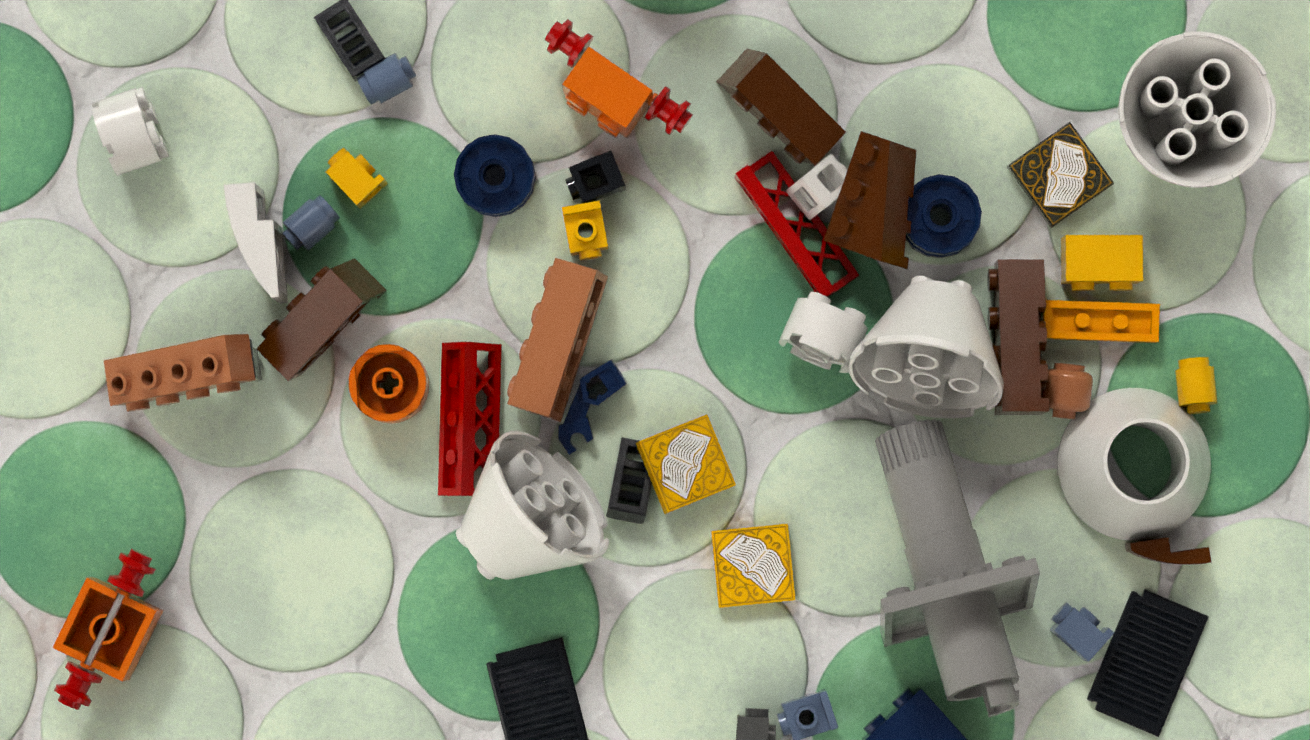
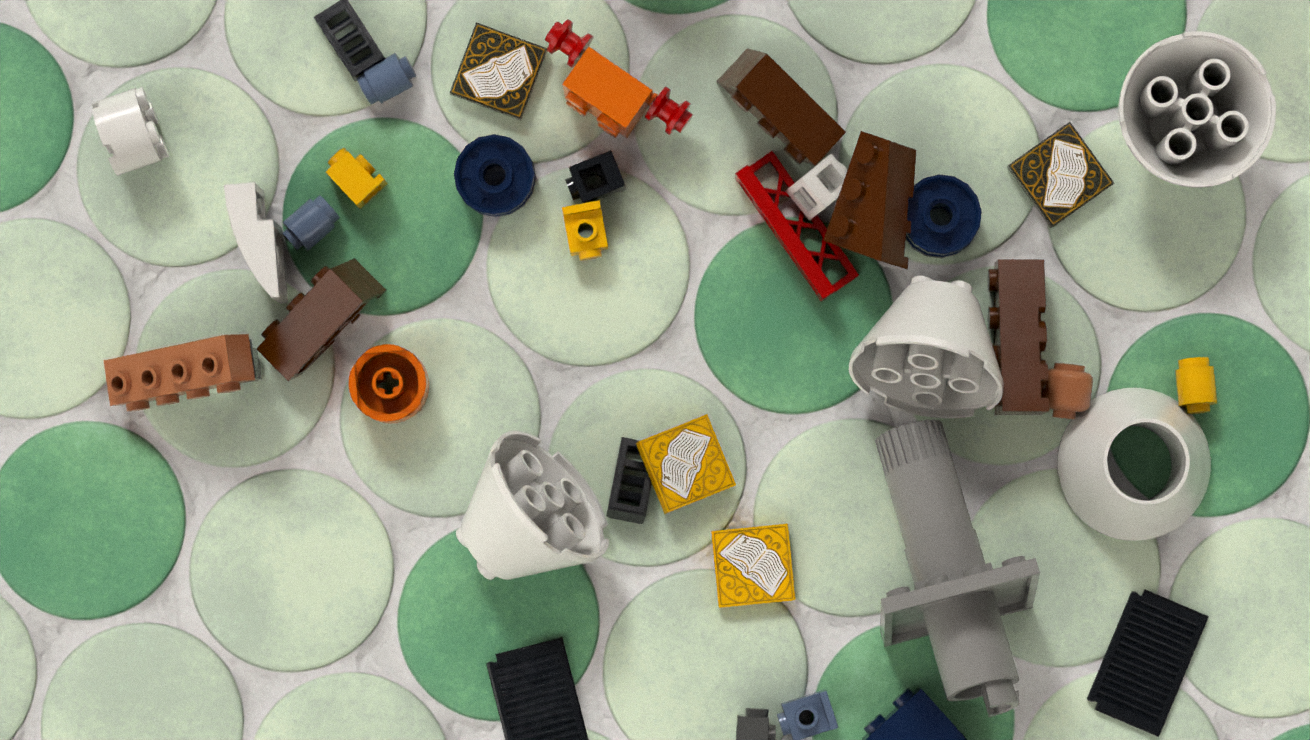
(106, 629): orange brick -> none
(462, 418): red fence -> none
(498, 71): none -> tile
(556, 339): nougat brick -> none
(576, 417): dark blue piece -> none
(823, 332): white brick -> none
(1080, 631): sand blue brick -> none
(1101, 260): yellow brick -> none
(1102, 321): light orange plate -> none
(1159, 551): reddish brown slope -> none

